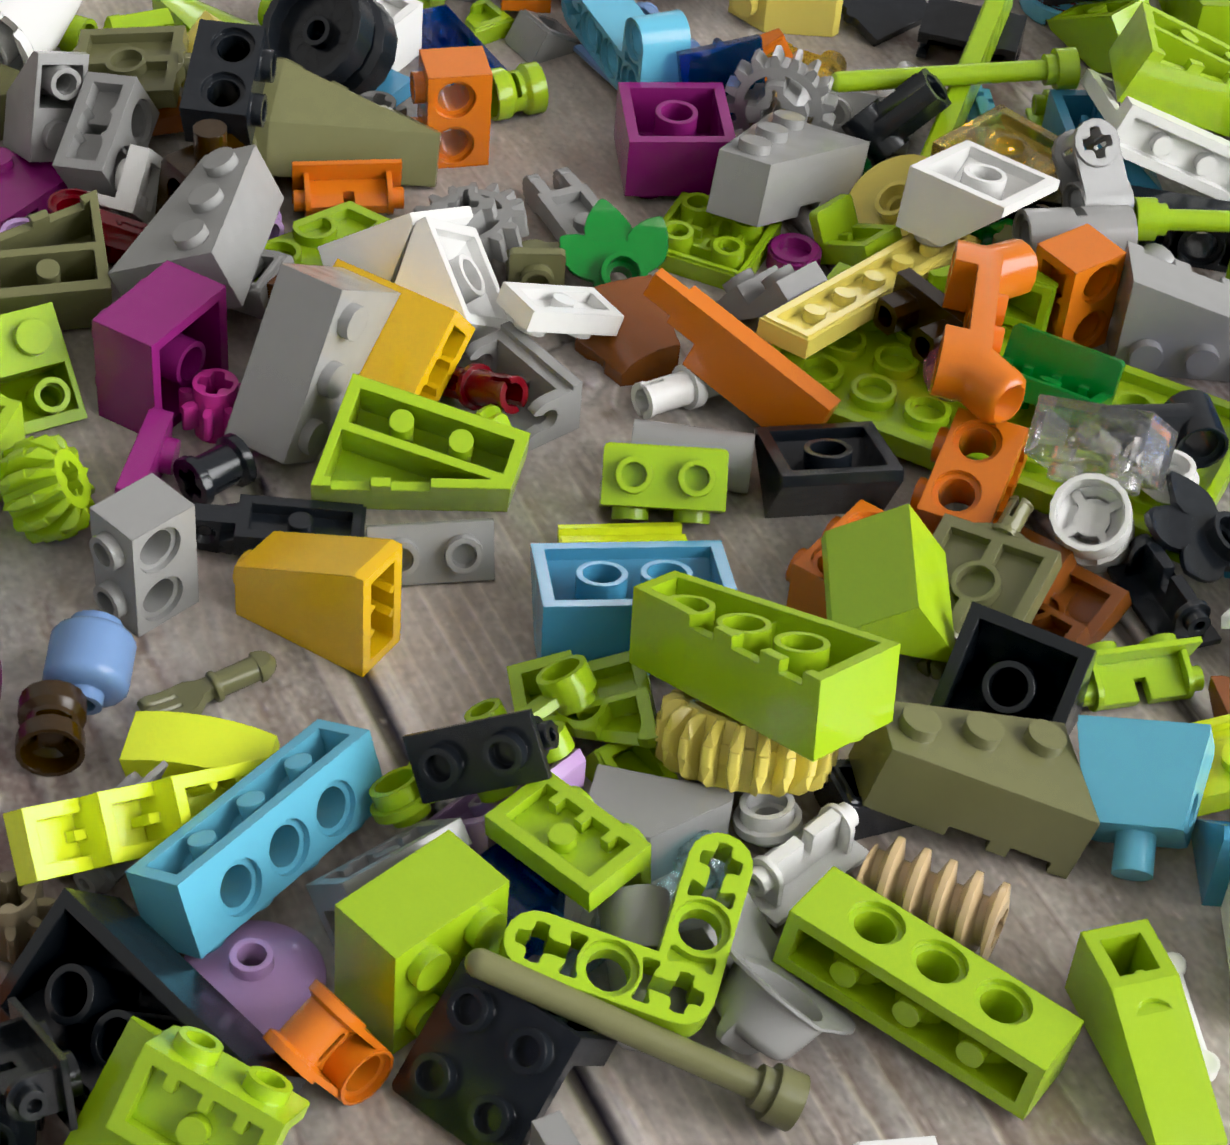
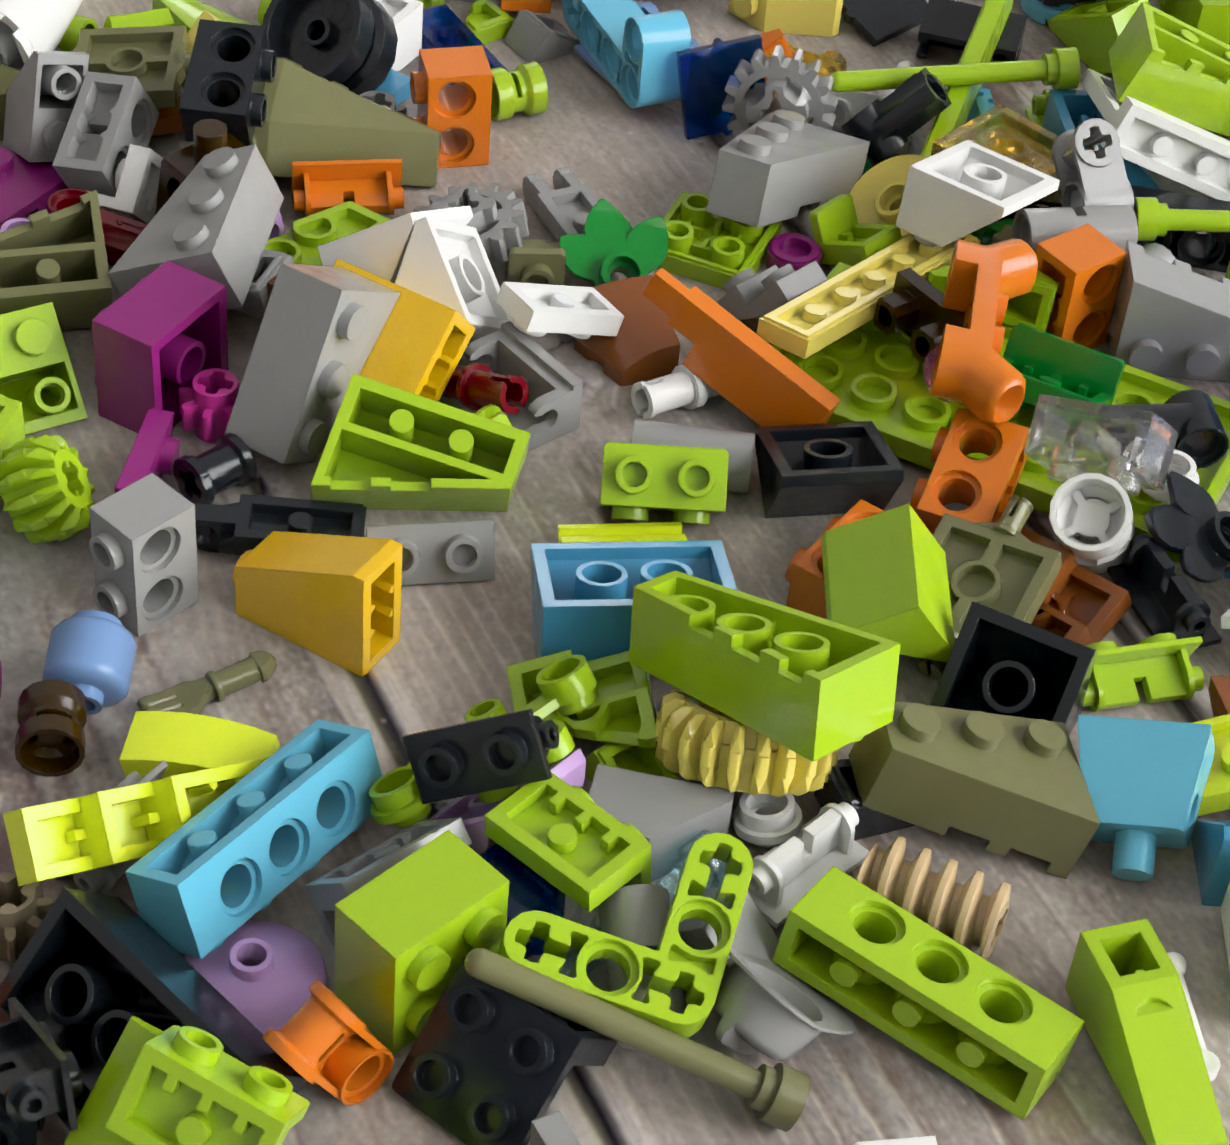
(670, 136): magenta brick -> none

